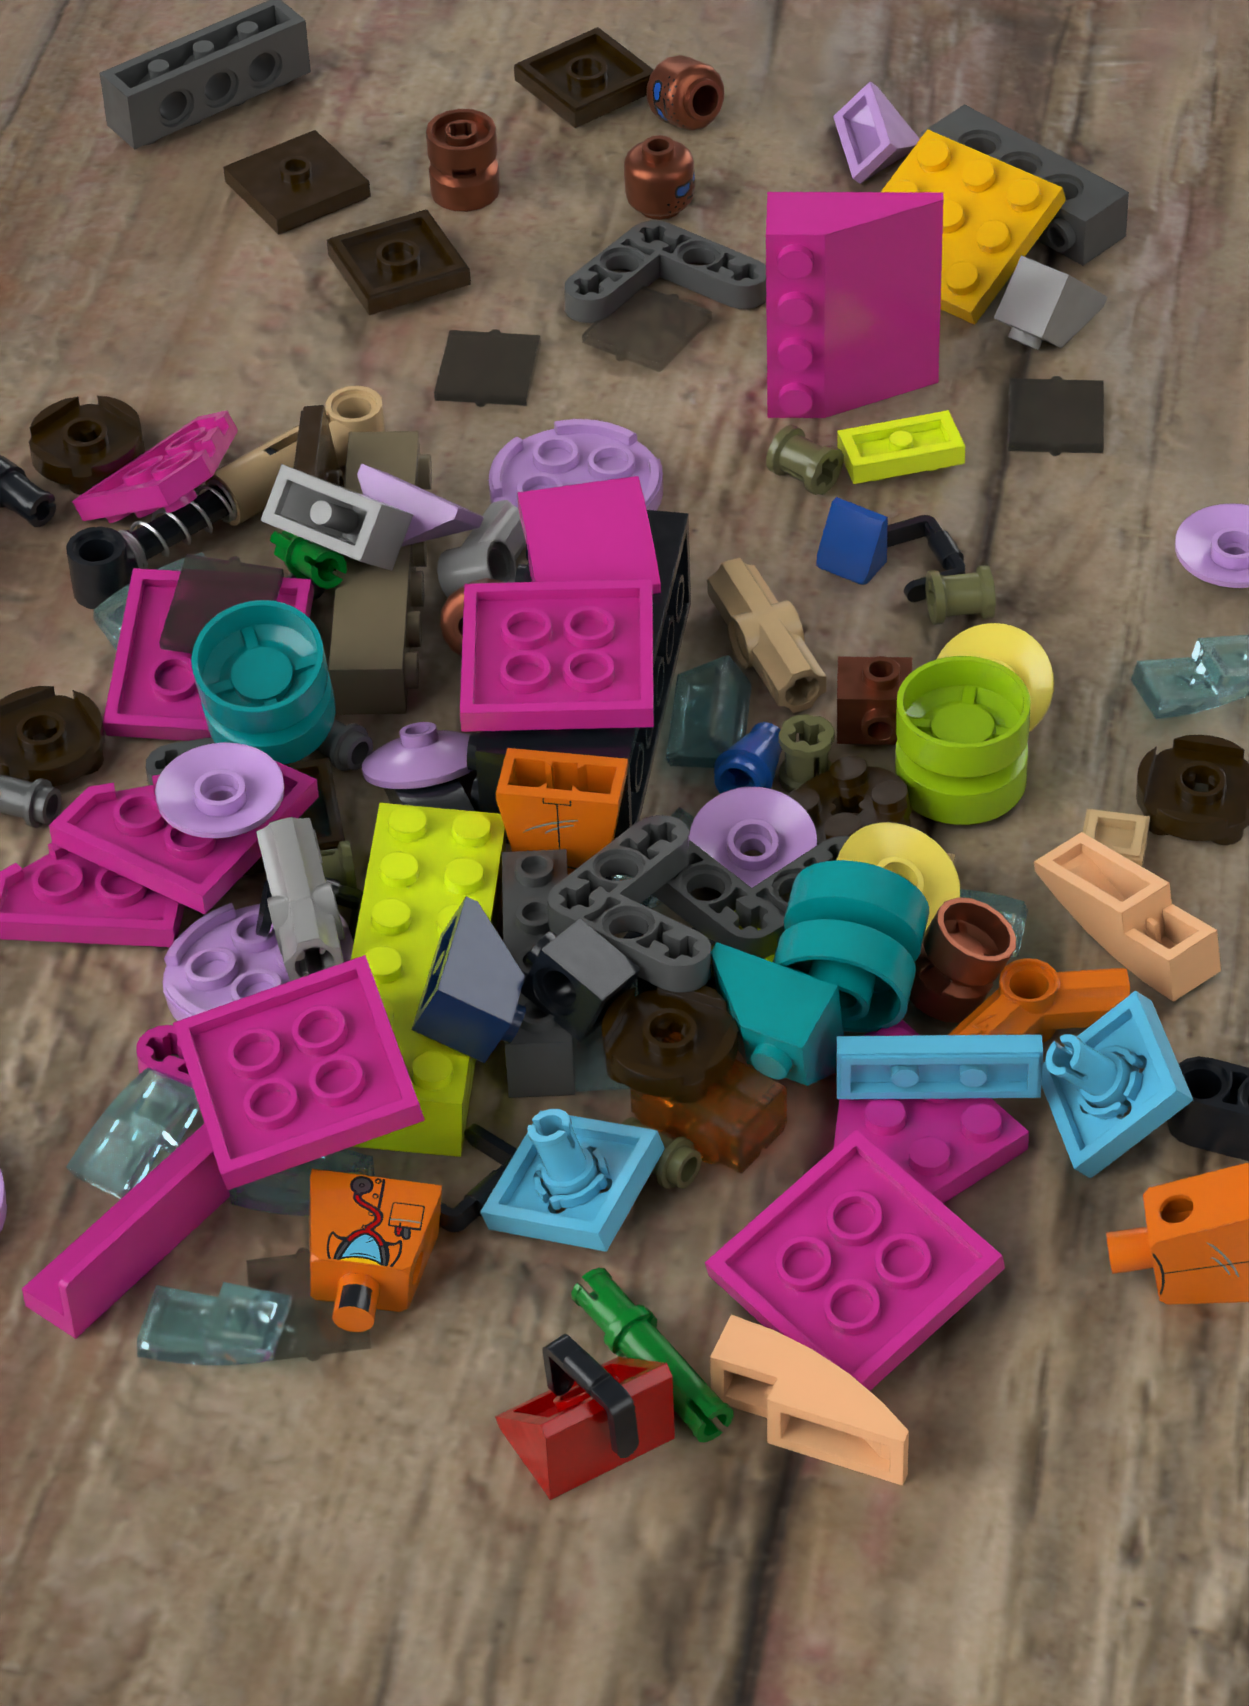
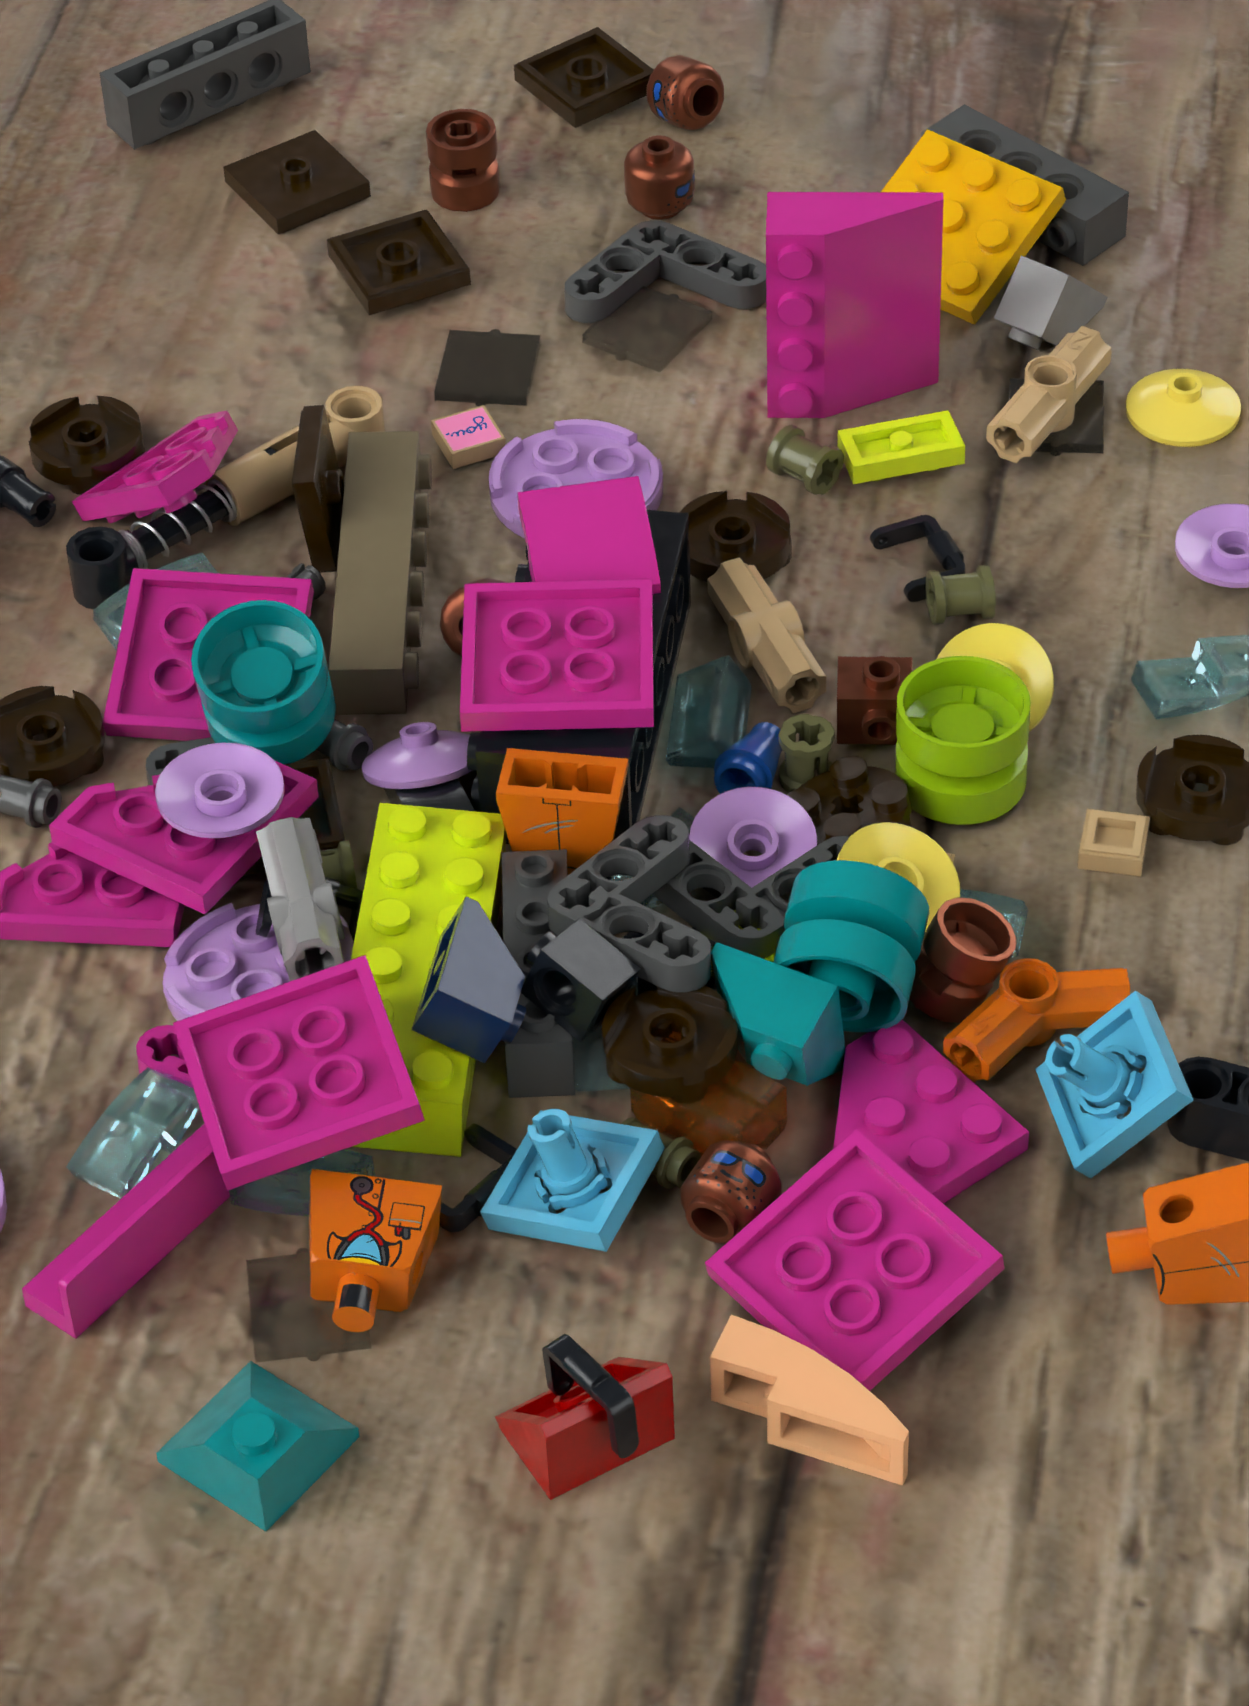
(208, 1330): clear light blue slope -> none
(210, 587): clear smoke piece -> none
(258, 1445): none -> teal slope
(308, 559): green axle -> none
(336, 518): light grey slope -> none
(432, 515): lavender slope -> none
(468, 436): none -> tile
(486, 551): light grey piece -> none
(633, 1333): green pin -> none
(728, 1189): none -> copper head
(756, 522): none -> dark brown plate
(853, 542): blue slope -> none
(872, 133): lavender slope -> none
(939, 1066): medium azure tile -> none
(1048, 394): none -> tan piece
(1131, 915): light nougat slope -> none
(1183, 407): none -> light yellow dish

